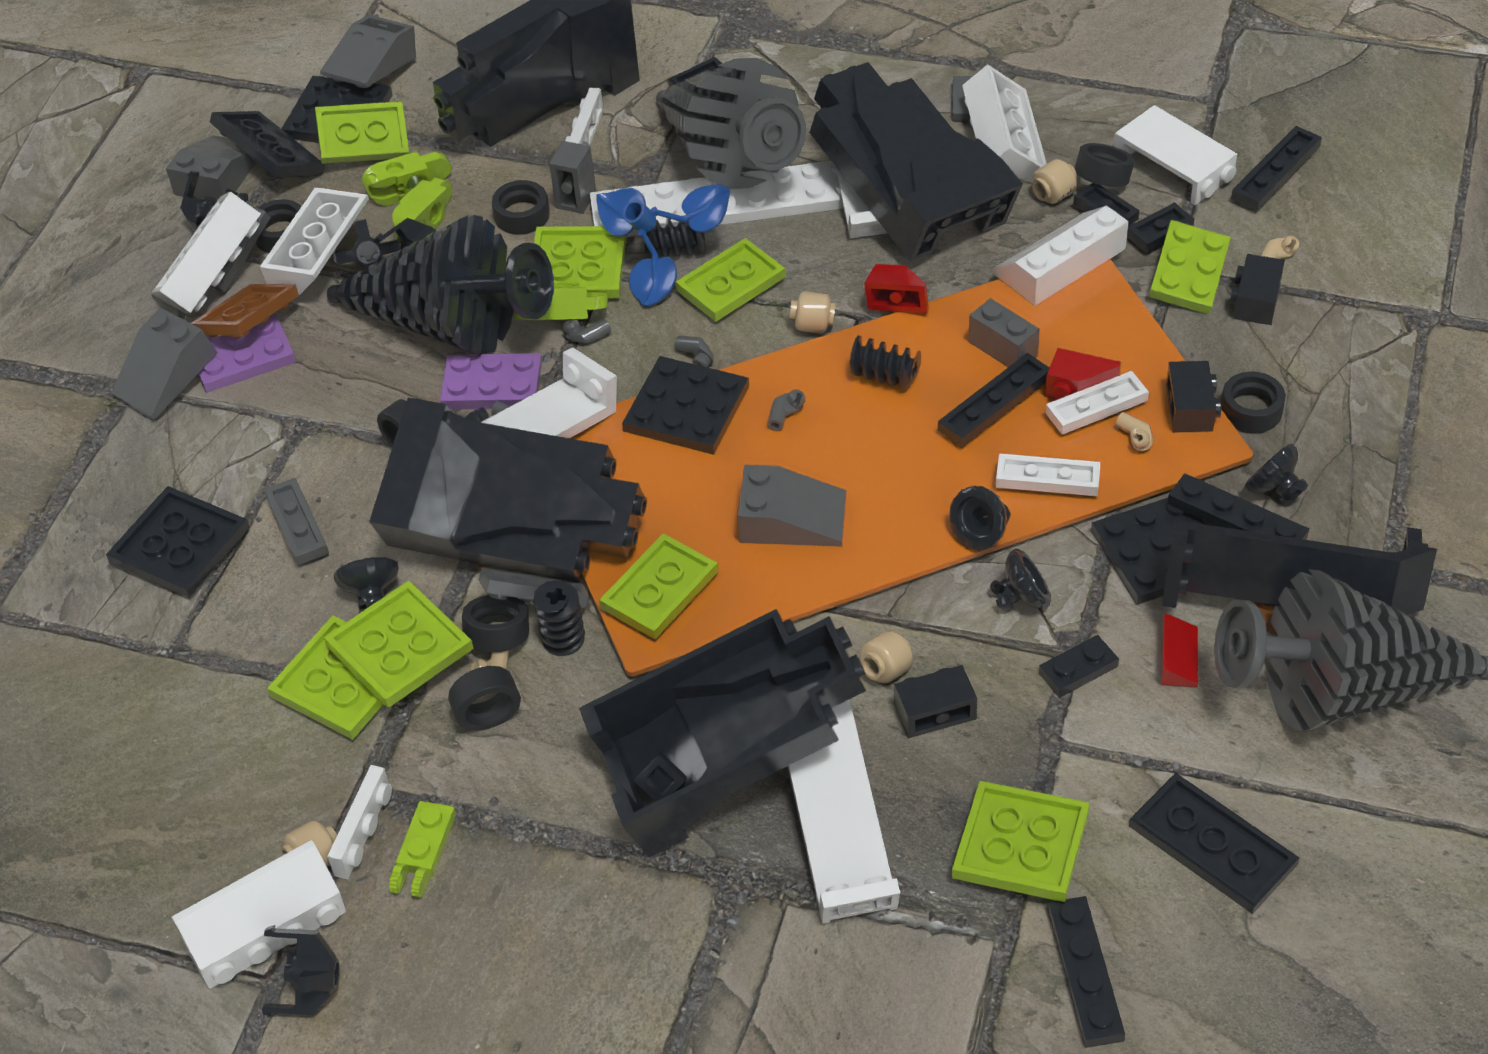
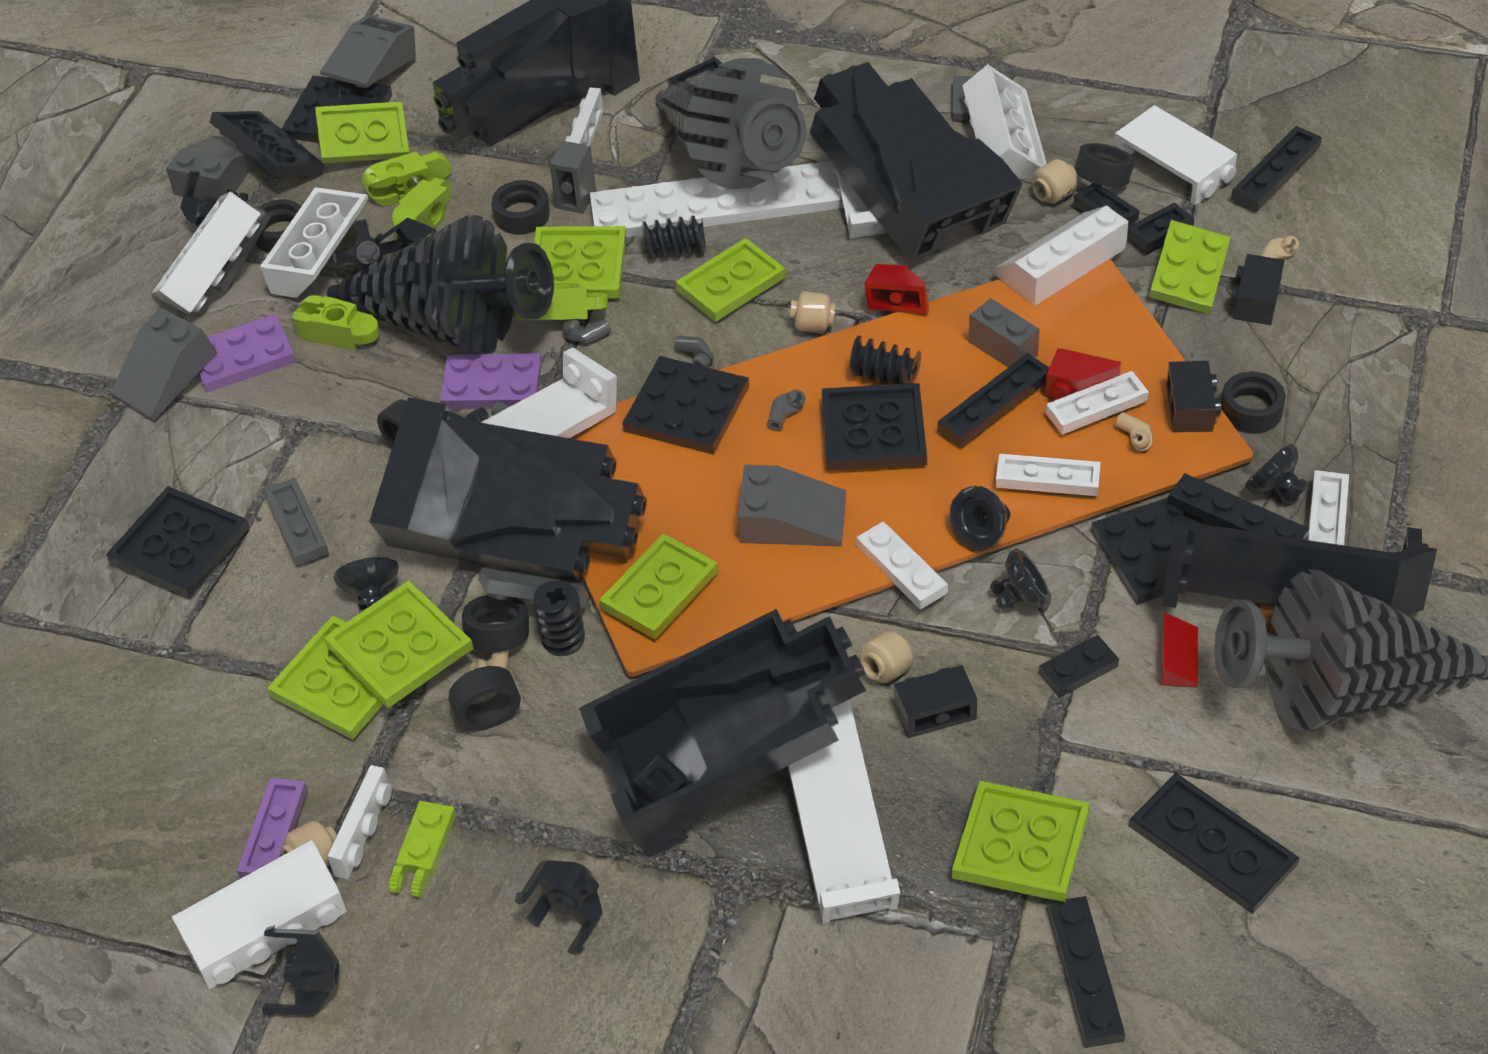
(246, 309): dark orange plate -> none
(274, 819): none -> medium lavender plate
(334, 323): none -> lime piece
(568, 889): none -> black piece
(627, 209): blue plant -> none
(874, 426): none -> black plate
(902, 565): none -> white plate
(1328, 507): none -> white plate

